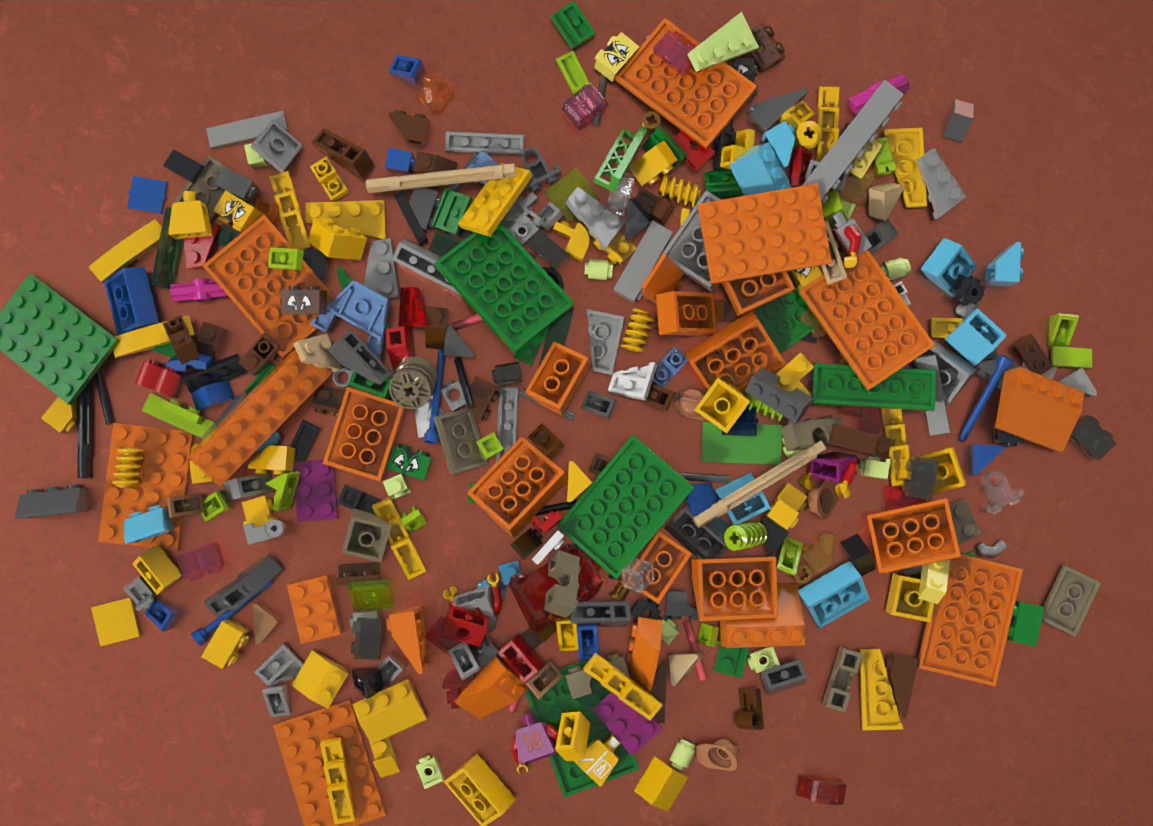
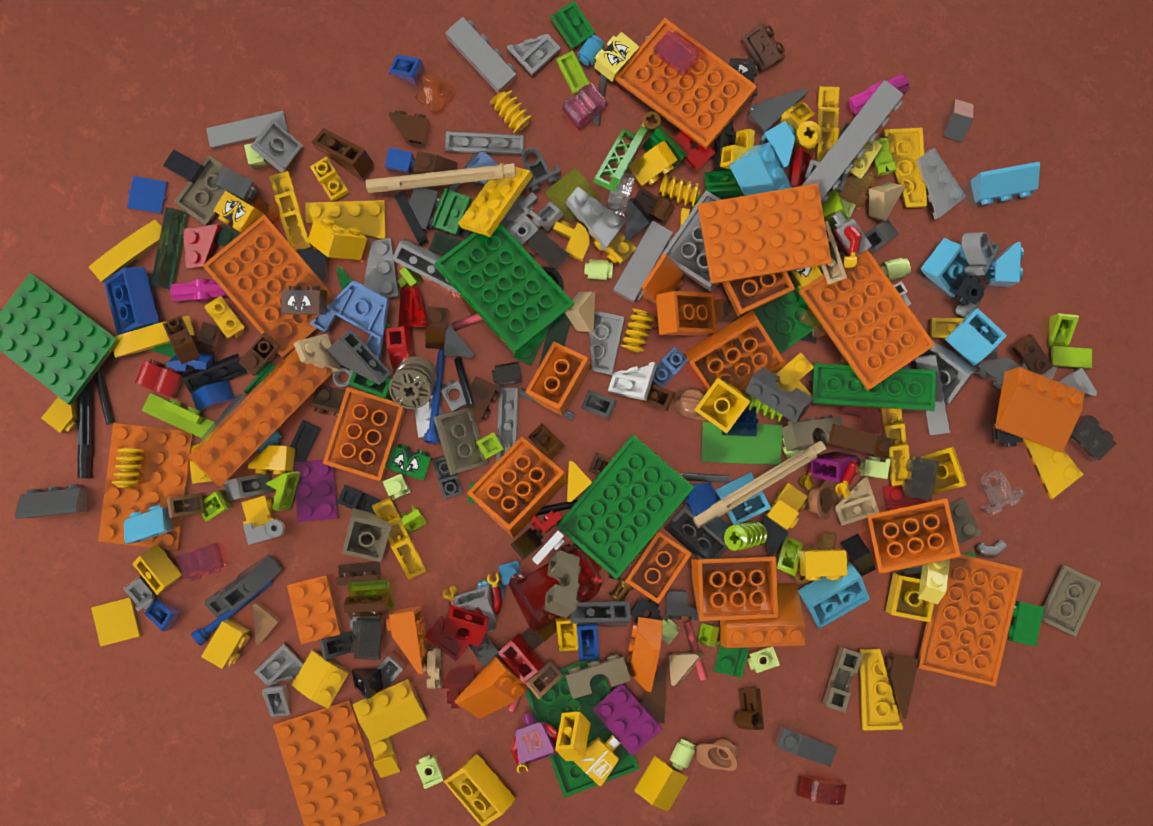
(189, 218): yellow torso -> none
(225, 318): none -> yellow bracket
(285, 259): lime slope -> none
(337, 645): none -> dark grey slope
(337, 781): yellow slope -> none
(366, 605): none -> reddish brown bracket
(409, 278): none -> lime tile
(434, 664): none -> tan plate
(448, 483): none -> dark grey slope
(464, 660): light grey slope -> none
(481, 55): none -> light grey brick
(510, 111): none -> yellow piece
(534, 52): none -> light grey wing
(582, 312): none -> tan slope
(590, 50): none -> dark azure brick
(622, 686): yellow slope -> none
(638, 575): clear panel -> none
(725, 44): yellowish green wing -> none
(783, 677): dark grey brick -> none
(805, 746): none -> dark grey slope
(823, 563): none -> yellow brick
(858, 504): none -> tan wing
(978, 252): none -> light grey pin
(981, 456): blue slope -> none
(1003, 364): blue piece -> none
(1006, 183): none -> medium azure slope
(1055, 468): none -> yellow wing

